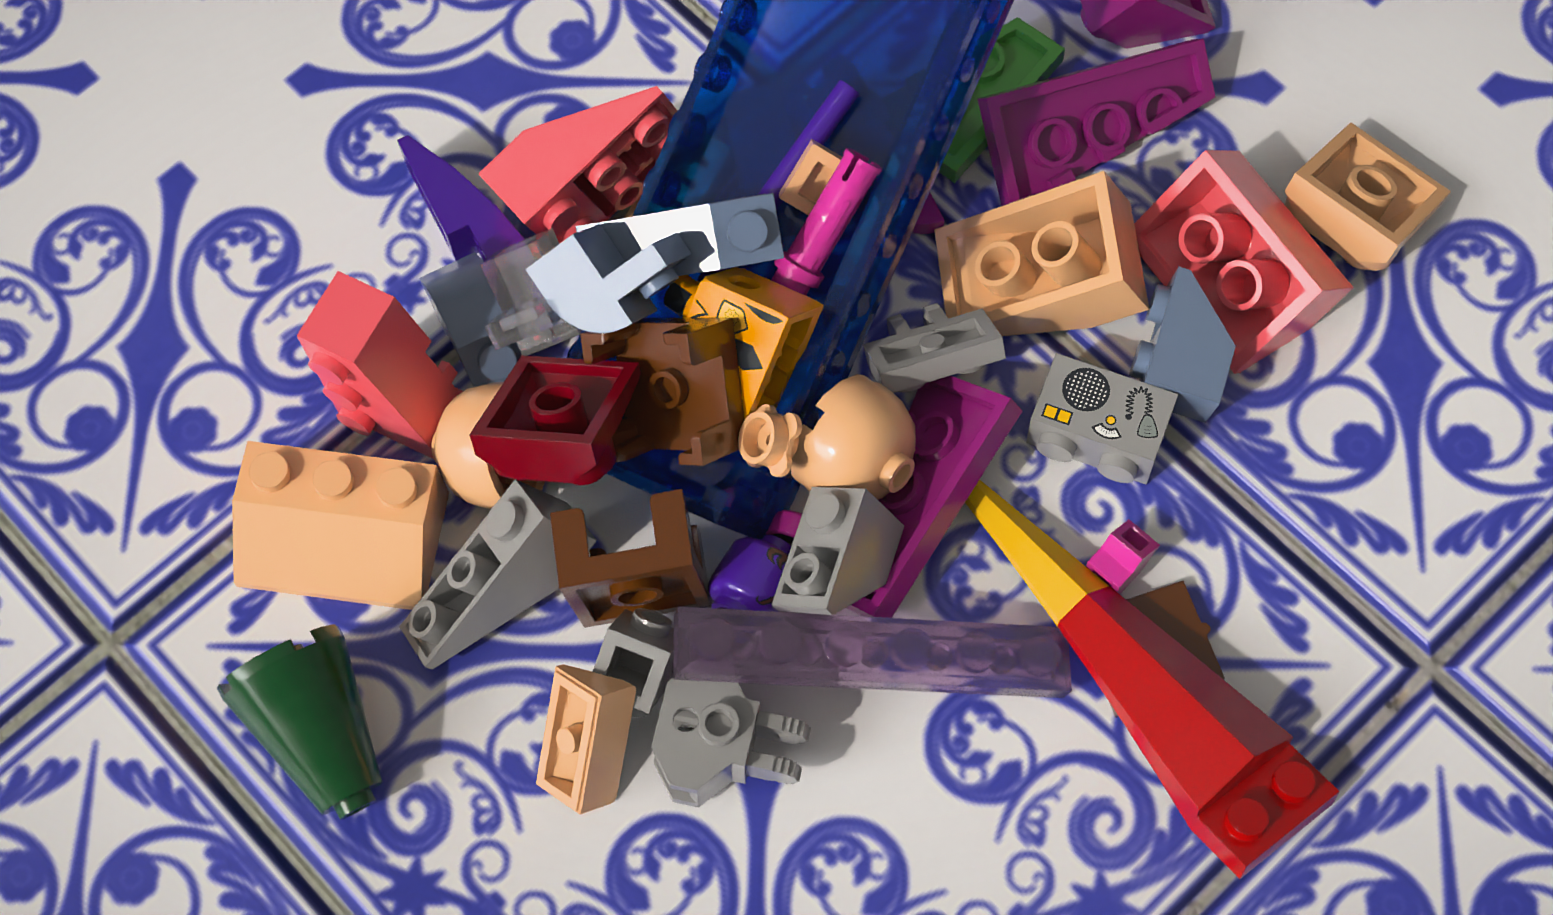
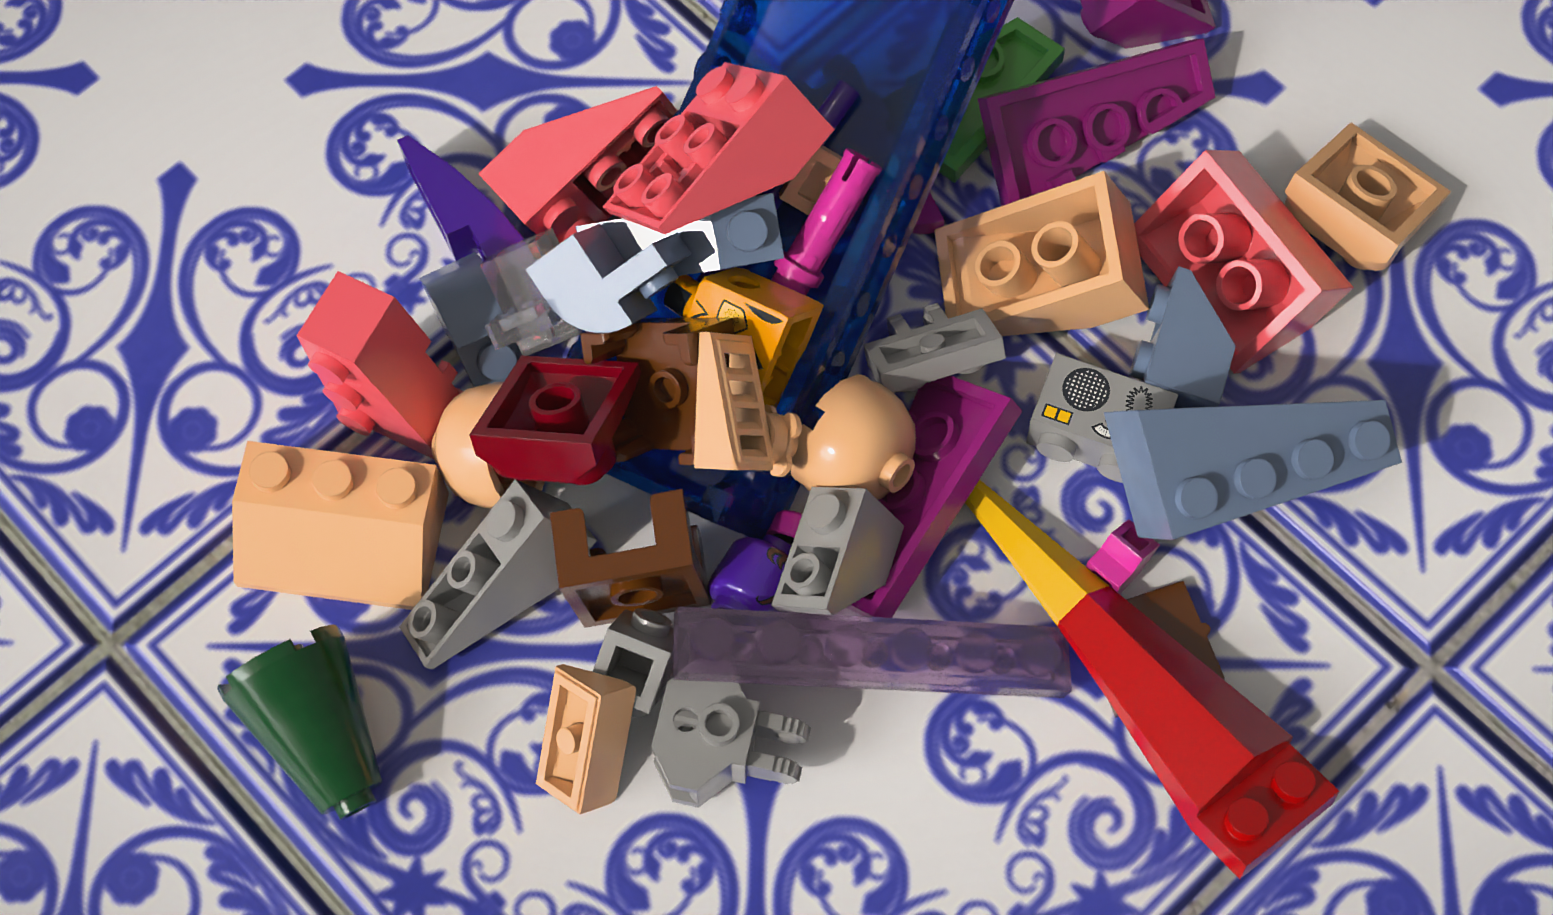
(726, 146): none -> coral slope
(730, 406): none -> light nougat slope
(1229, 461): none -> sand blue wedge

